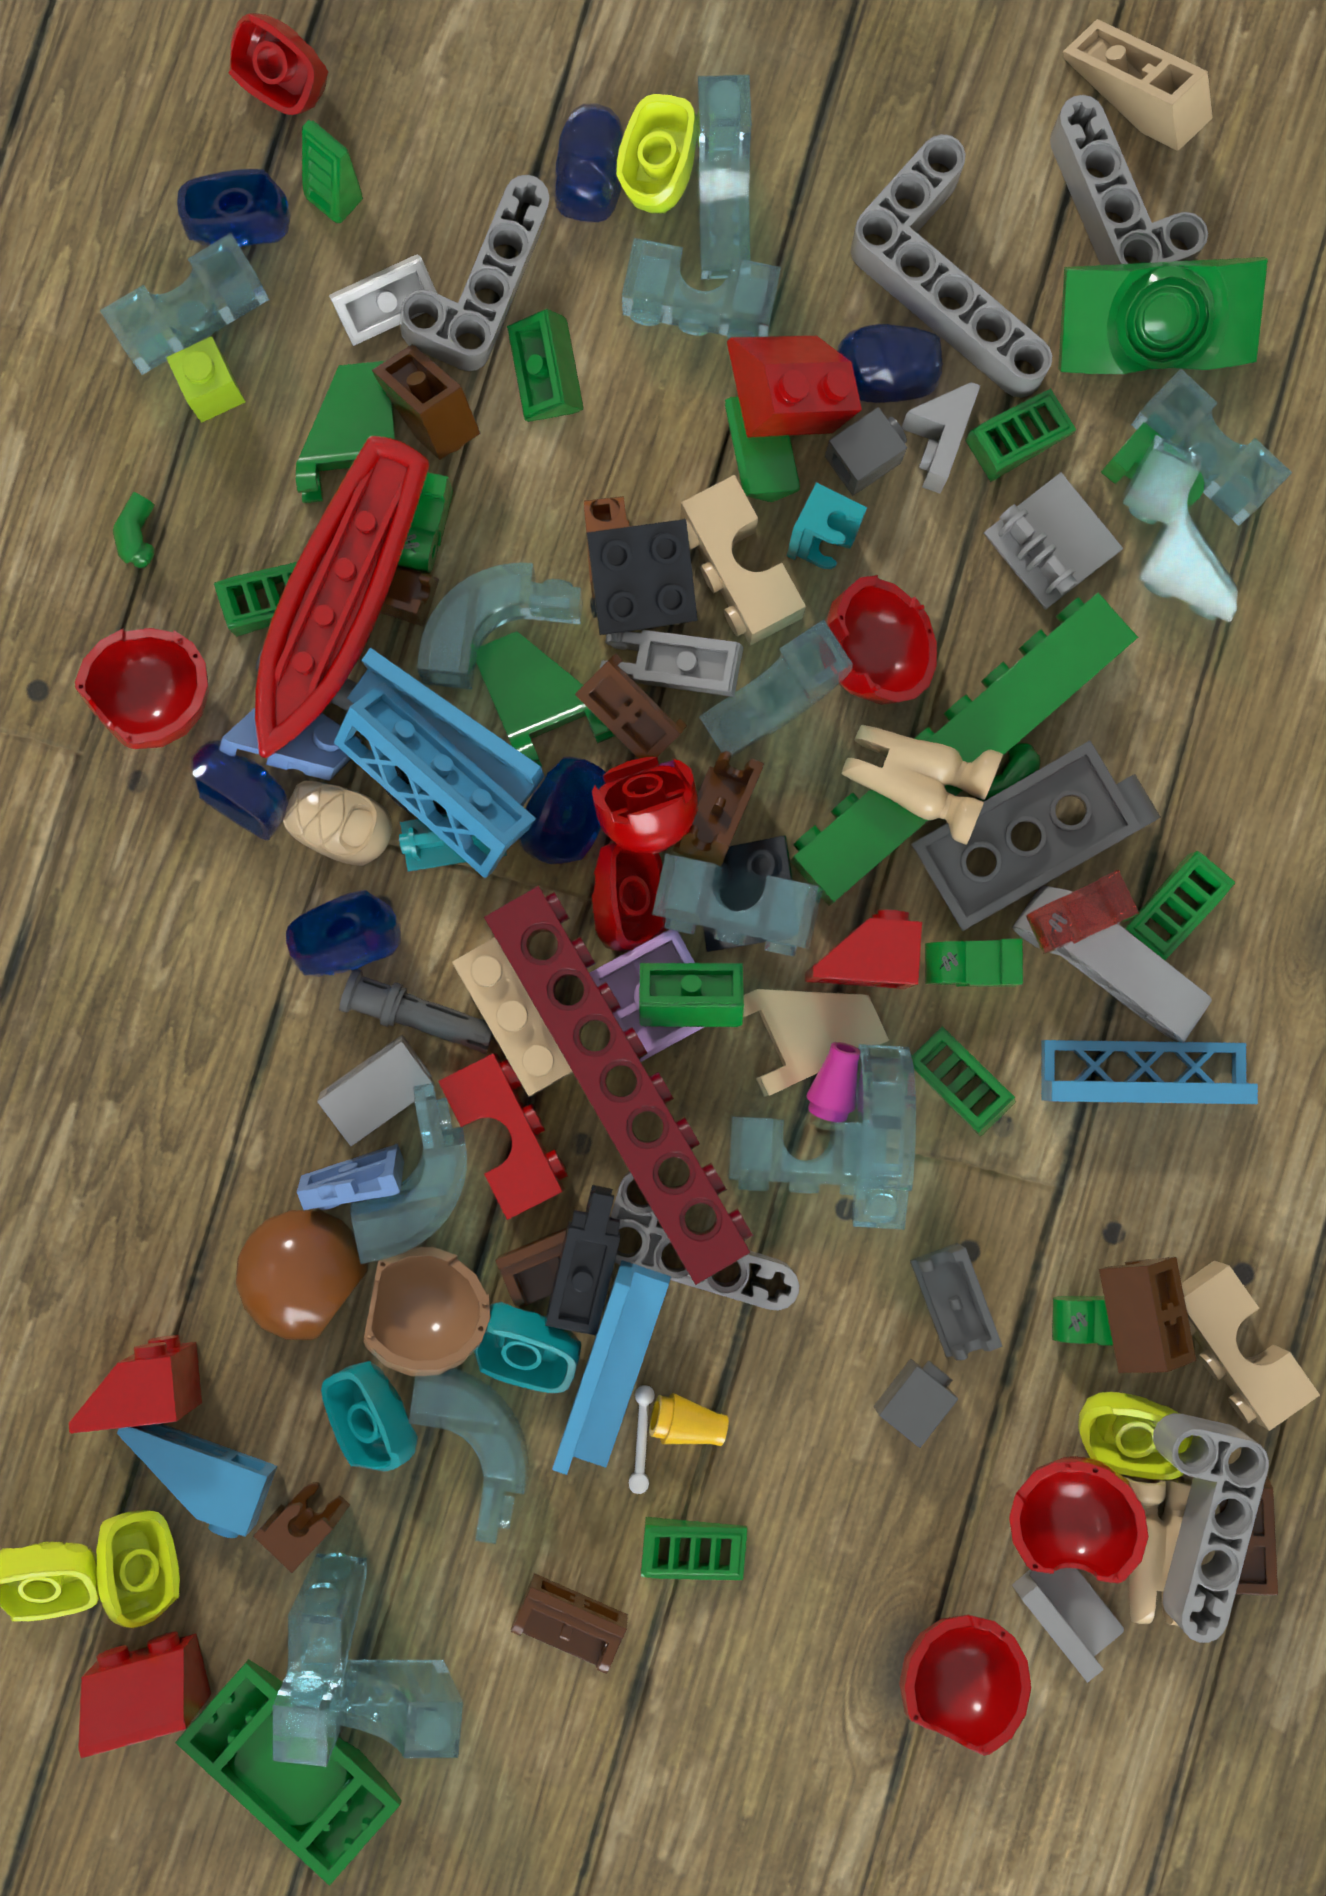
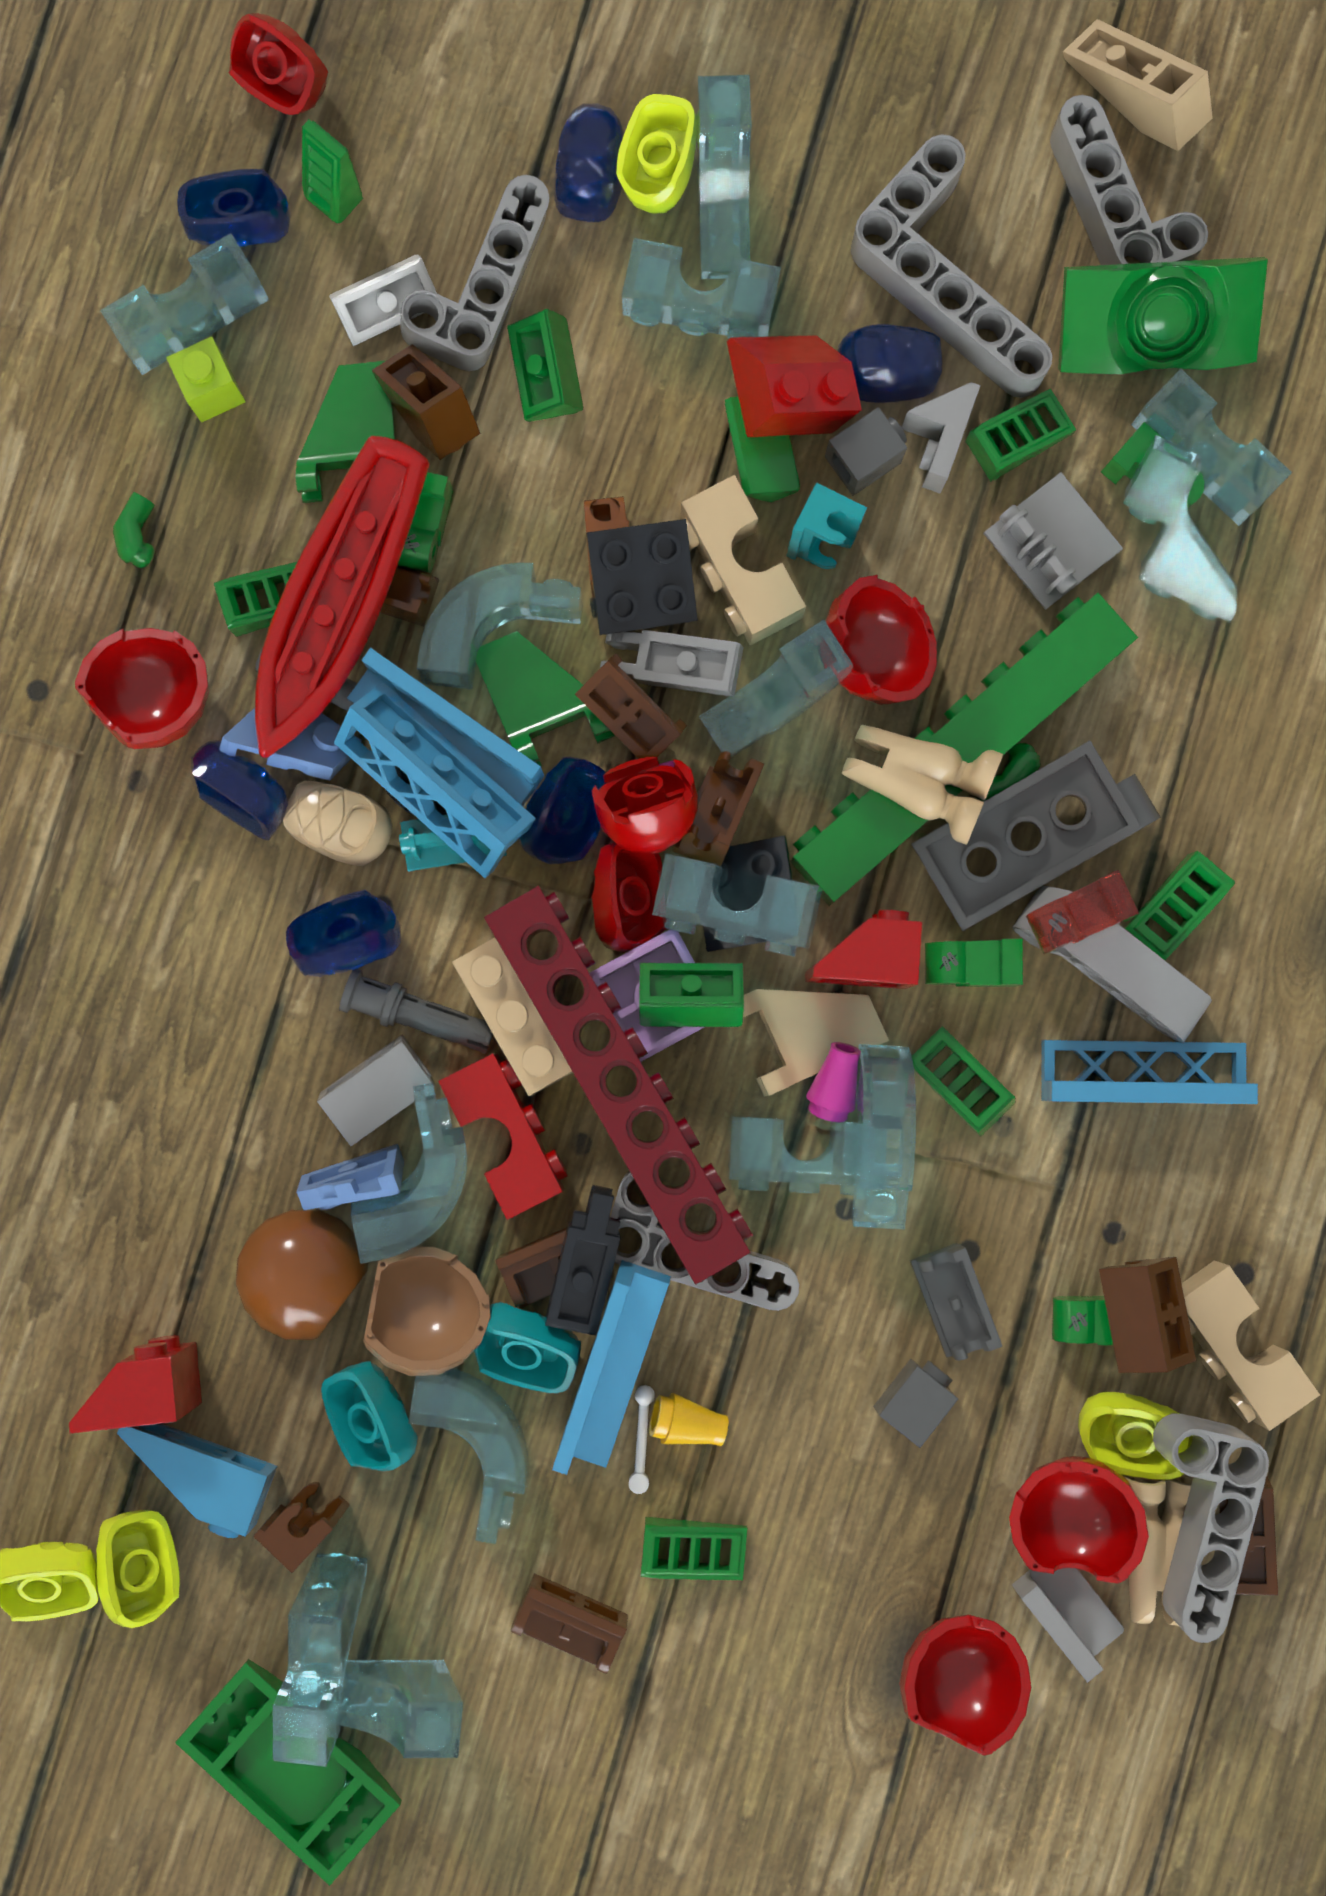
(141, 1693): red slope -> none

